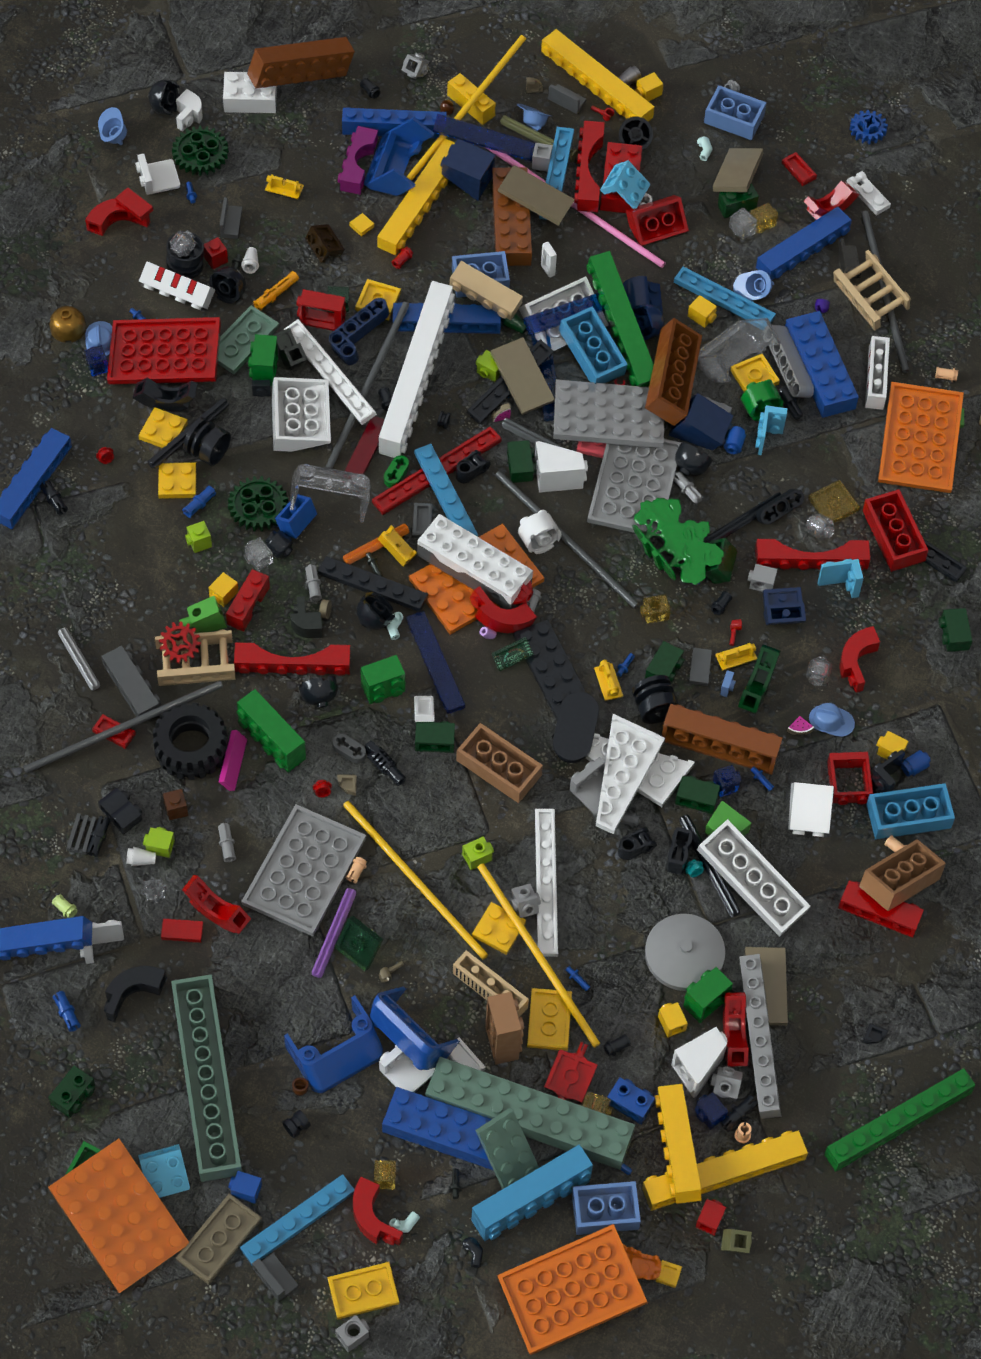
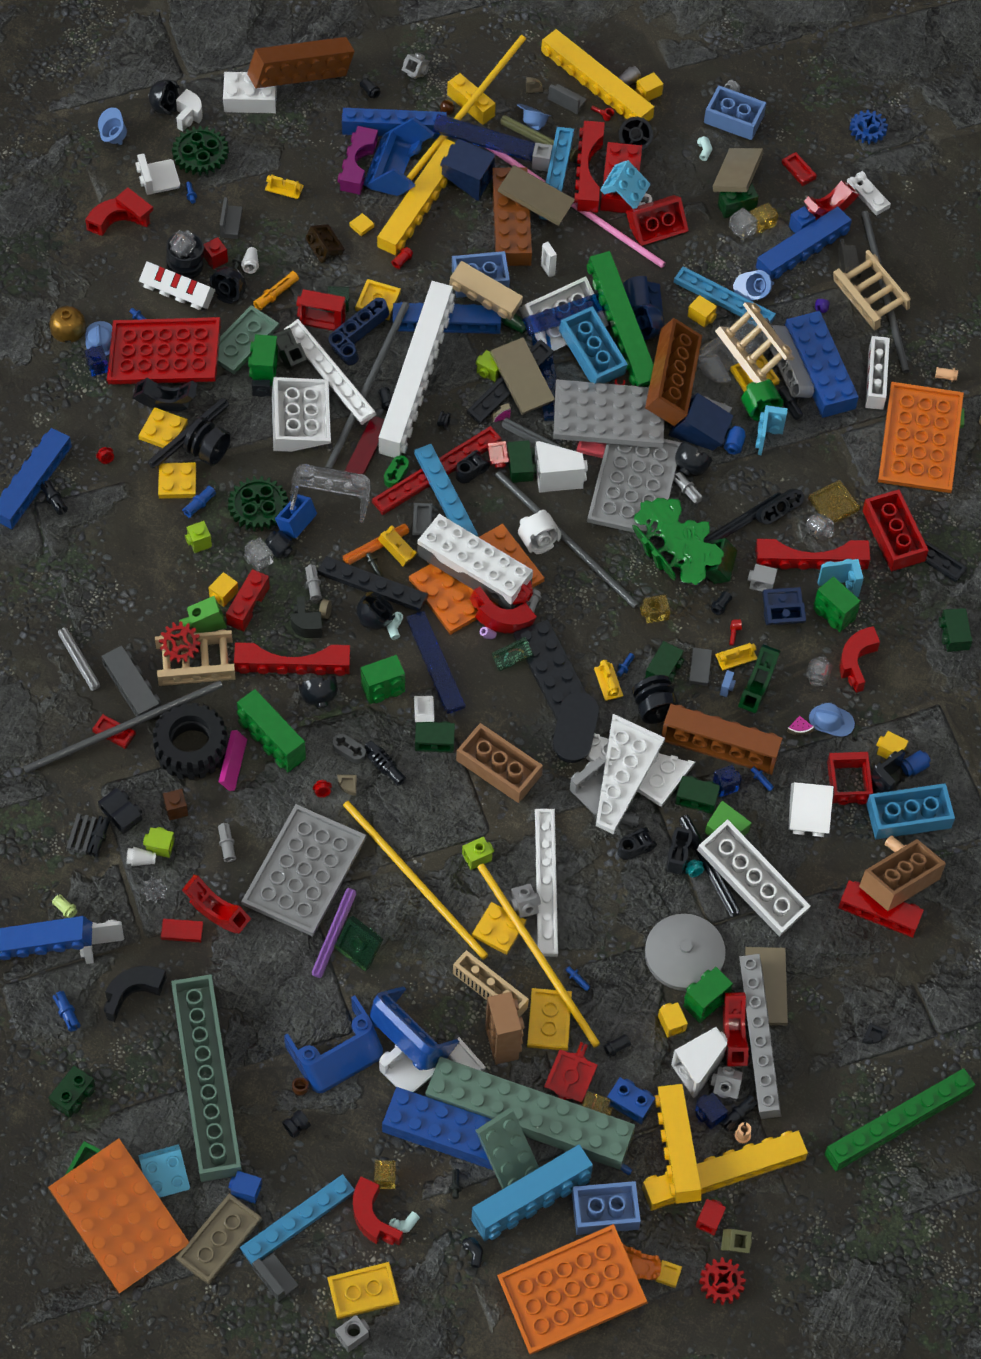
(356, 869): light nougat pin -> none
(385, 975): dark tan hand -> none
(498, 454): none -> bracket
(716, 1275): none -> red gear
(738, 348): none -> tan fence
(800, 219): none -> blue brick
(836, 604): none -> green brick

